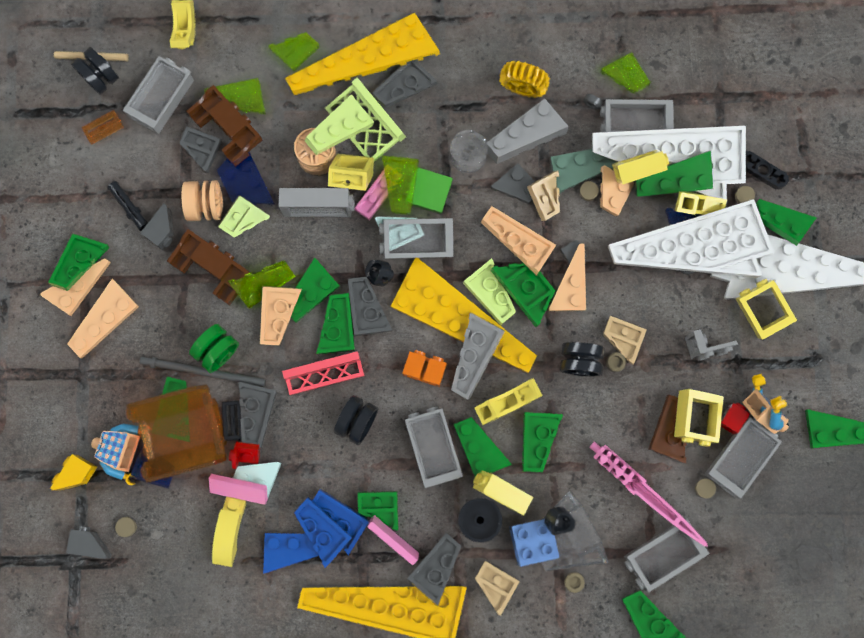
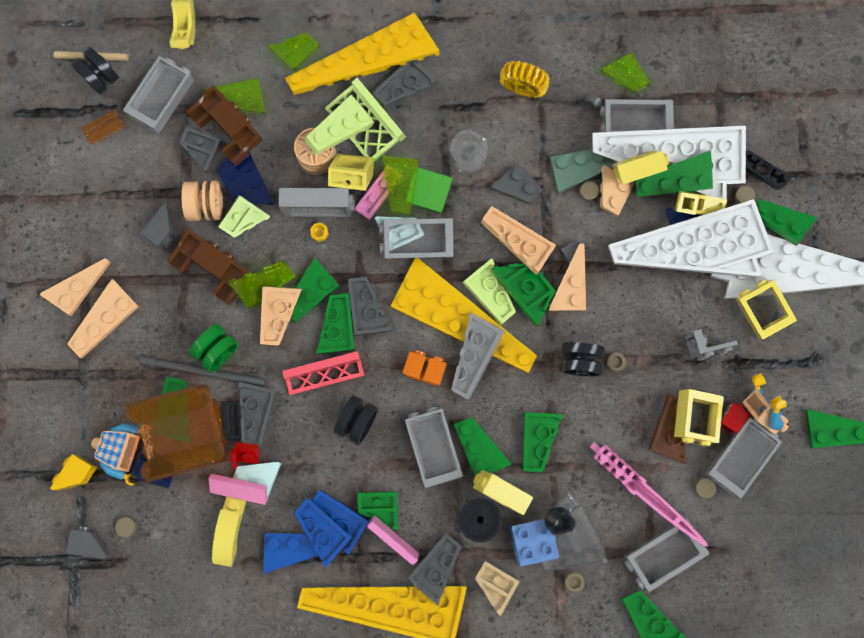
(76, 261): green wing -> none
(138, 220): black pin -> none
(319, 232): none -> yellow tile
(382, 274): black piece -> none
(508, 402): light yellow arch -> none
(531, 129): light grey wedge -> none
(546, 195): tan wing -> none
(624, 337): tan wing -> none

